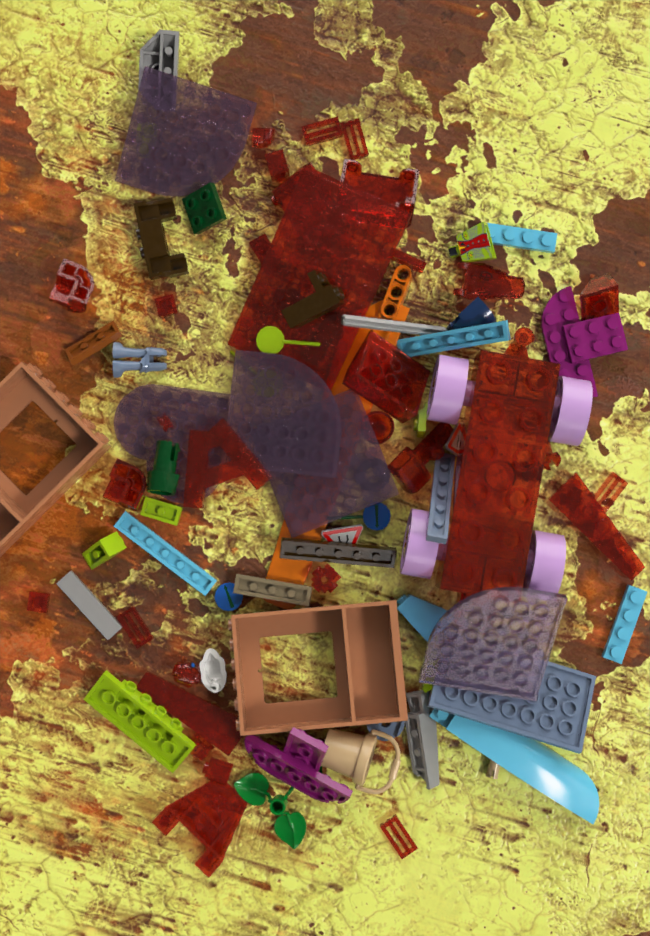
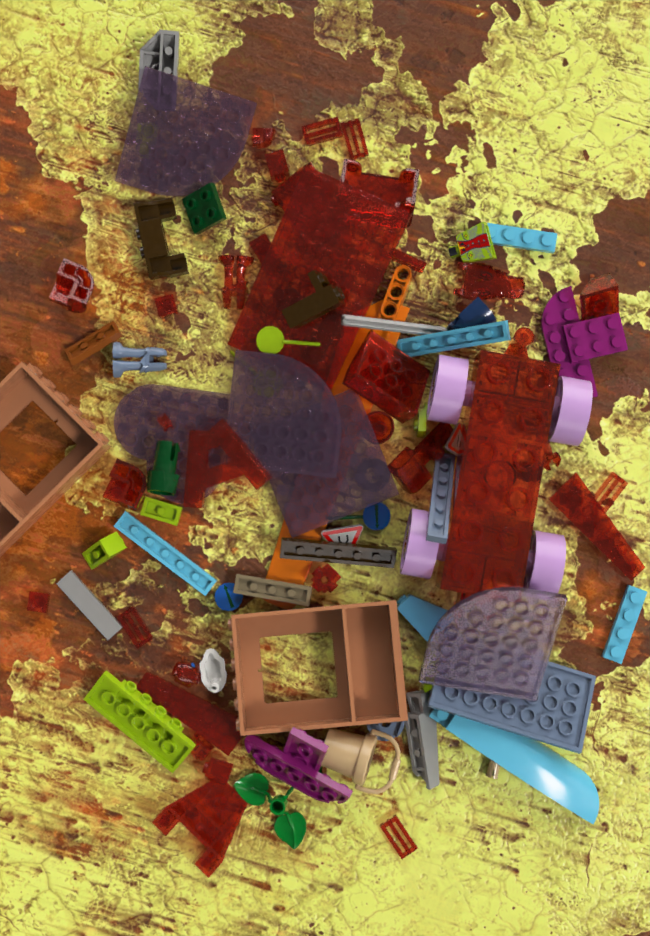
(239, 288): none -> clear red piece

